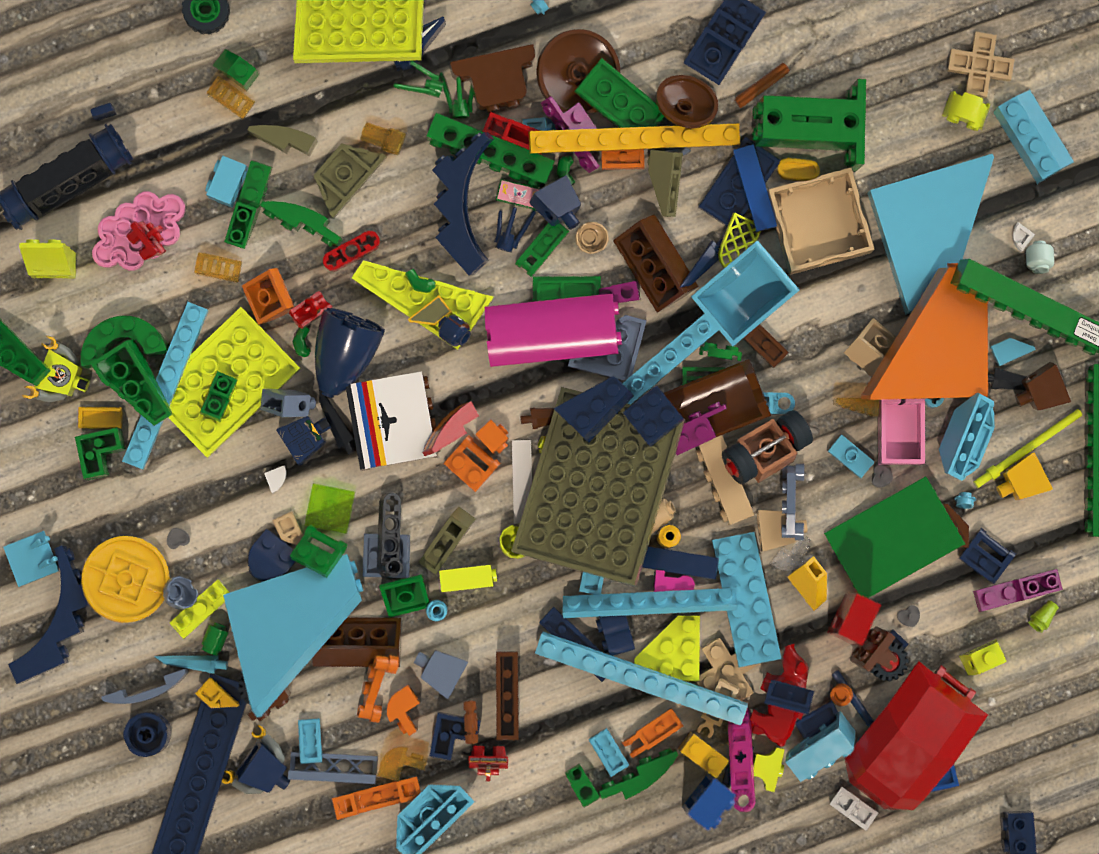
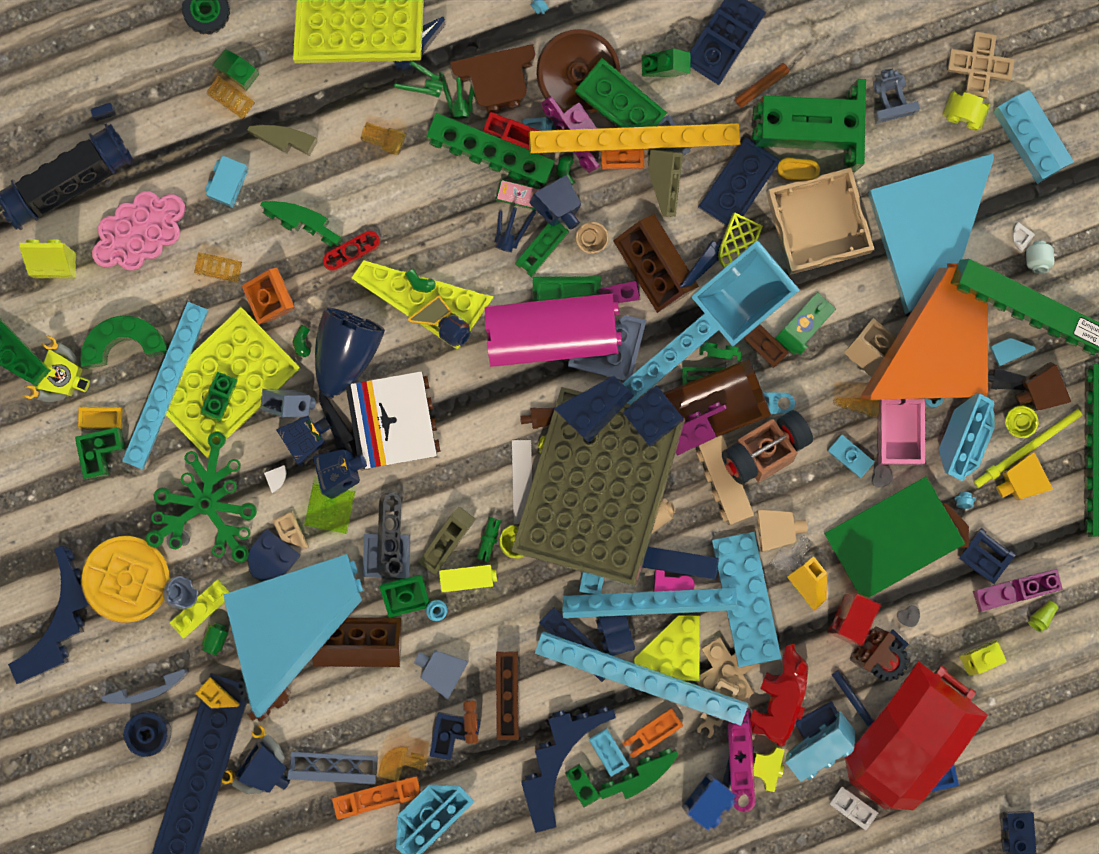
(31, 558): medium azure plate -> none
(131, 378): green wedge -> none
(150, 238): red hips -> none
(200, 663): medium azure bar -> none
(209, 478): none -> green plant
(248, 205): green slope -> none
(309, 310): red hips -> none
(310, 741): medium azure plate -> none
(315, 557): green plate -> none
(338, 471): none -> dark blue torso
(345, 174): olive wing -> none
(371, 687): orange plate -> none
(398, 706): orange brick -> none
(450, 428): slope -> none
(453, 204): dark blue arch -> none
(468, 470): orange plate -> none
(488, 764): red hips -> none
(489, 539): none -> green pin
(493, 437): orange brick -> none
(566, 733): none -> dark blue arch
(663, 541): yellow brick -> none
(666, 63): none -> green slope
(687, 101): reddish brown dish -> none
(703, 754): yellow brick -> none
(754, 188): blue tile -> none
(789, 697): dark blue hinge -> none
(791, 529): sand blue plate -> none
(805, 324): none -> door
(841, 694): orange tile -> none
(889, 80): none -> sand blue tile
(1021, 421): none -> neon yellow hair

